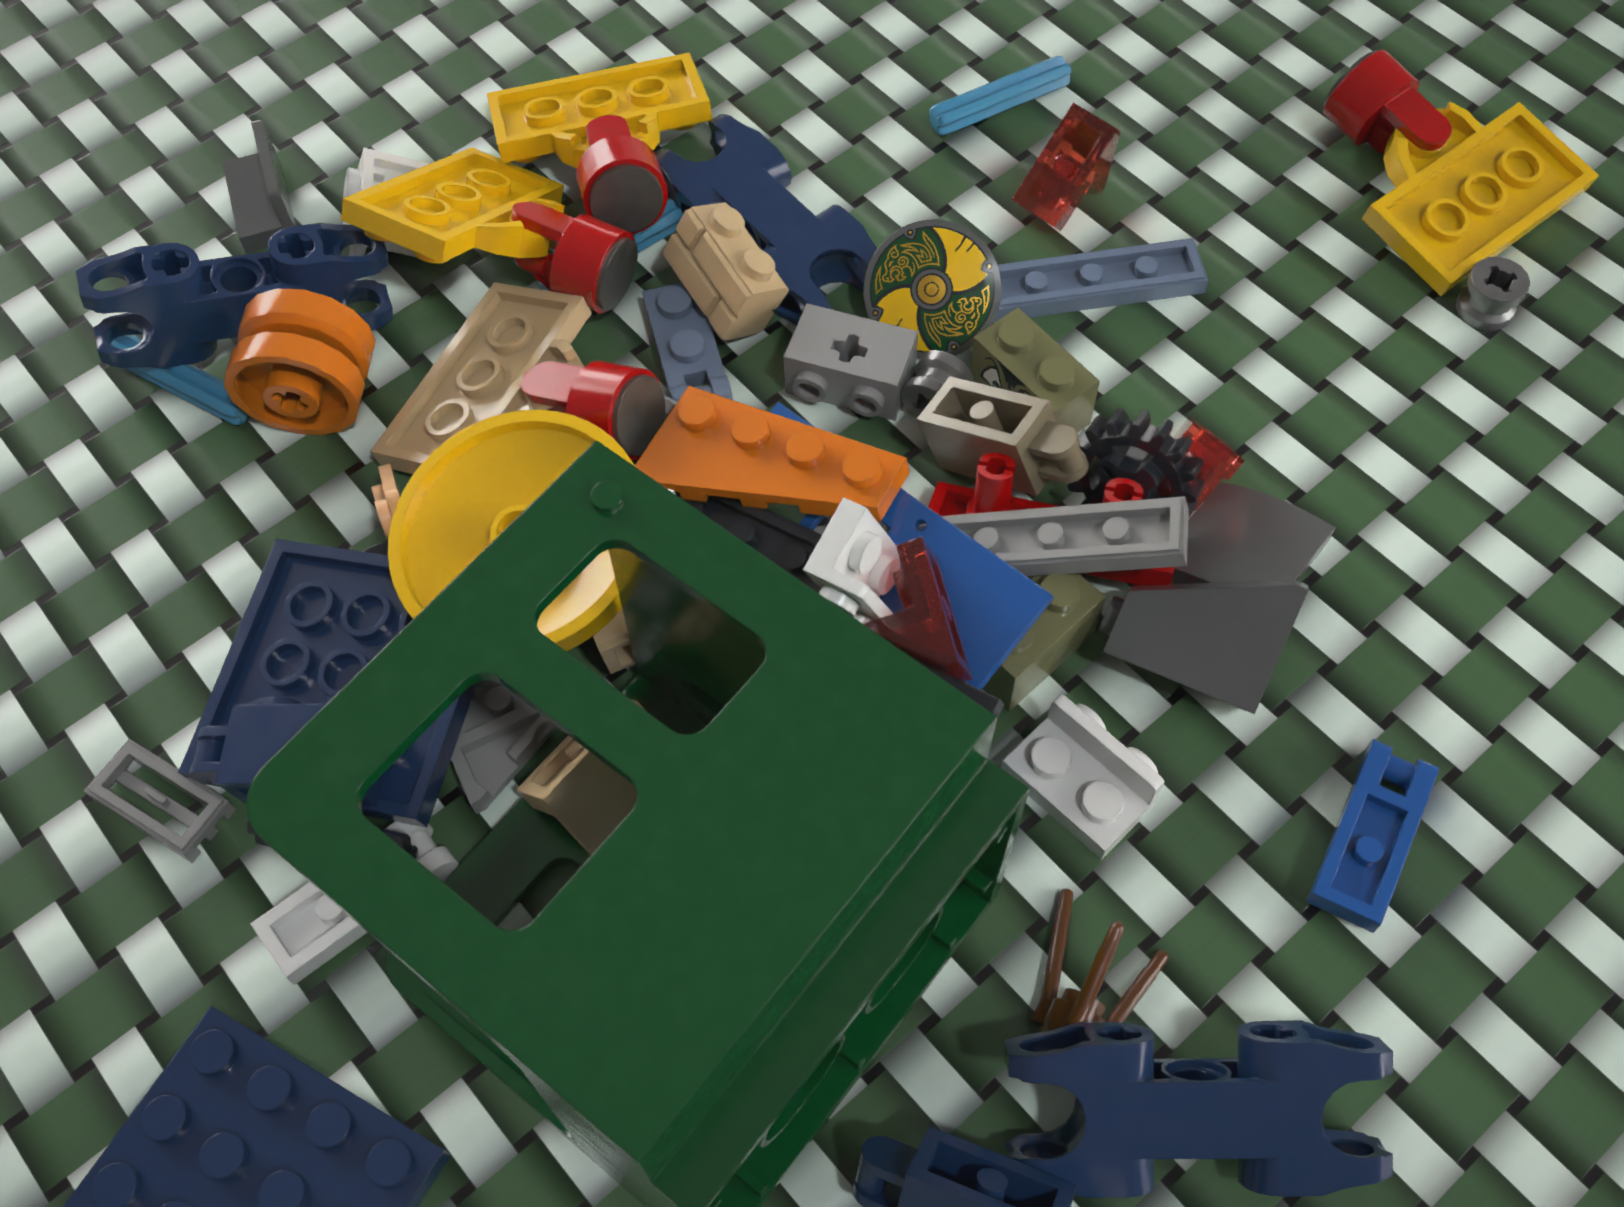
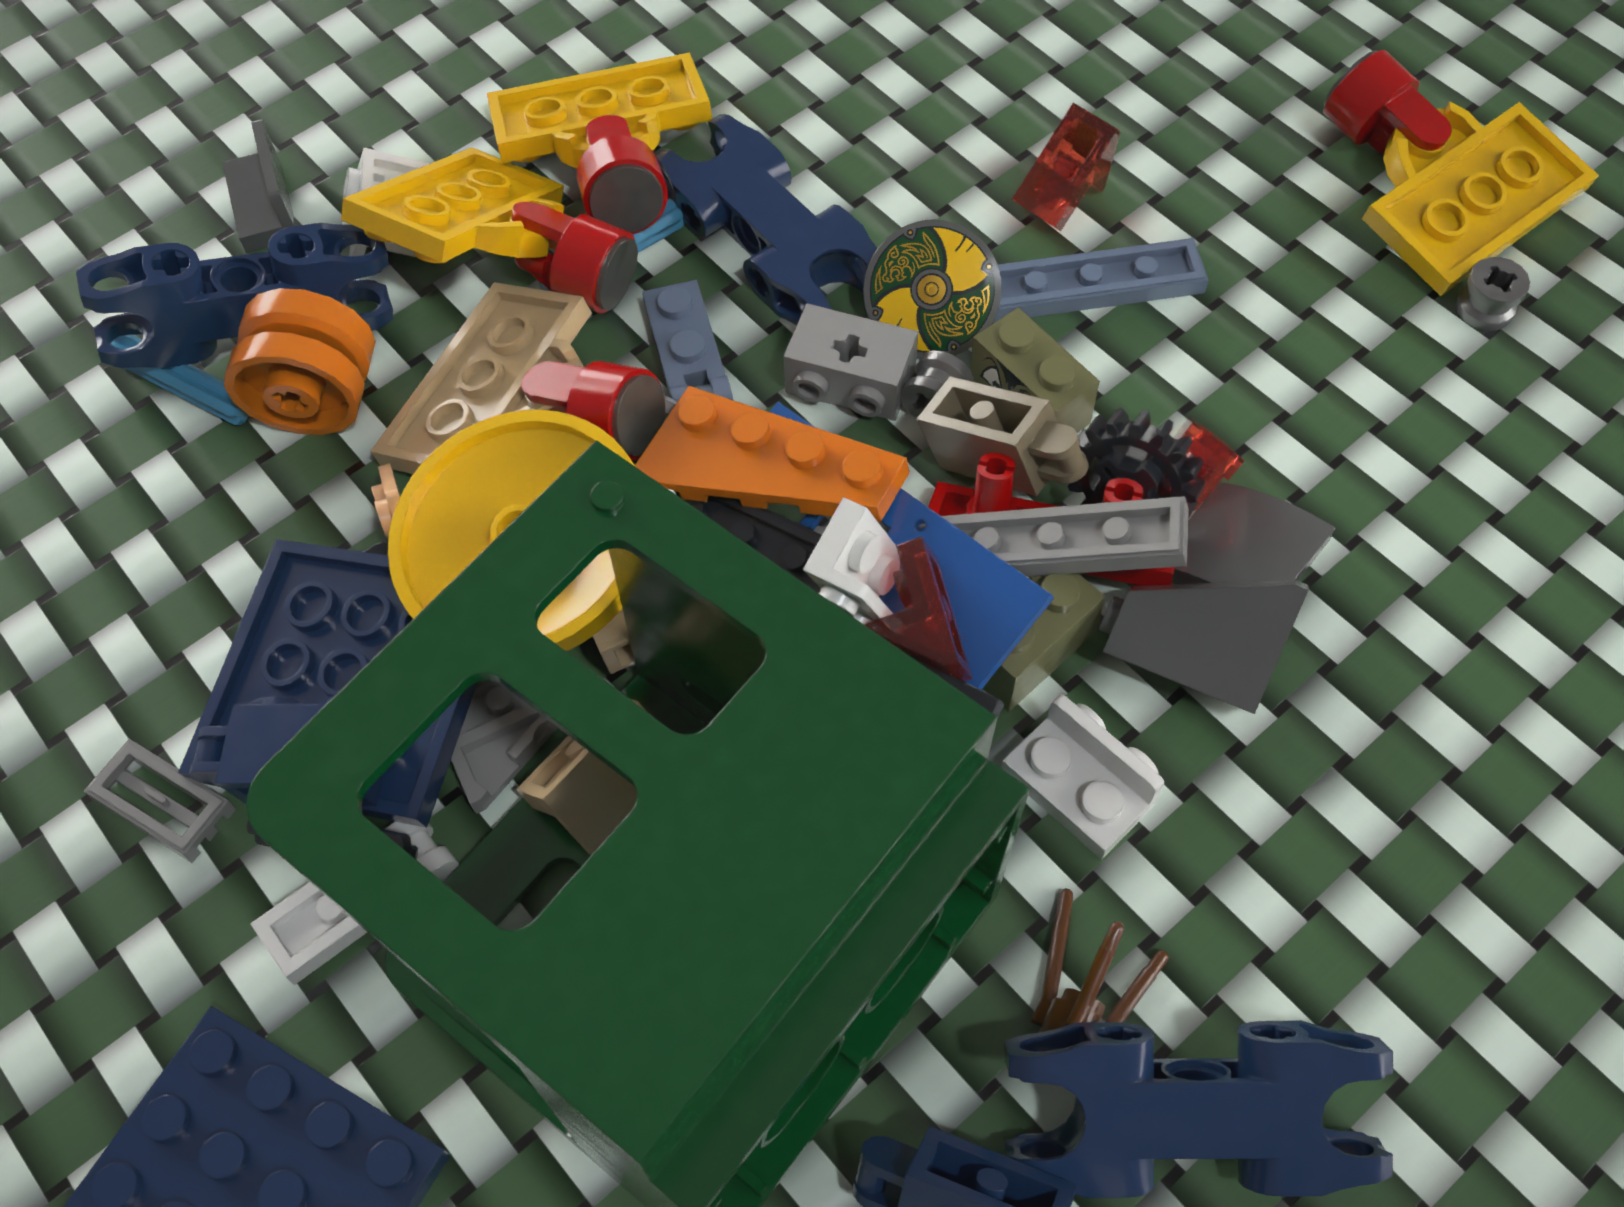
(725, 270): tan brick -> none
(999, 95): dark azure axle -> none
(1372, 837): blue plate -> none

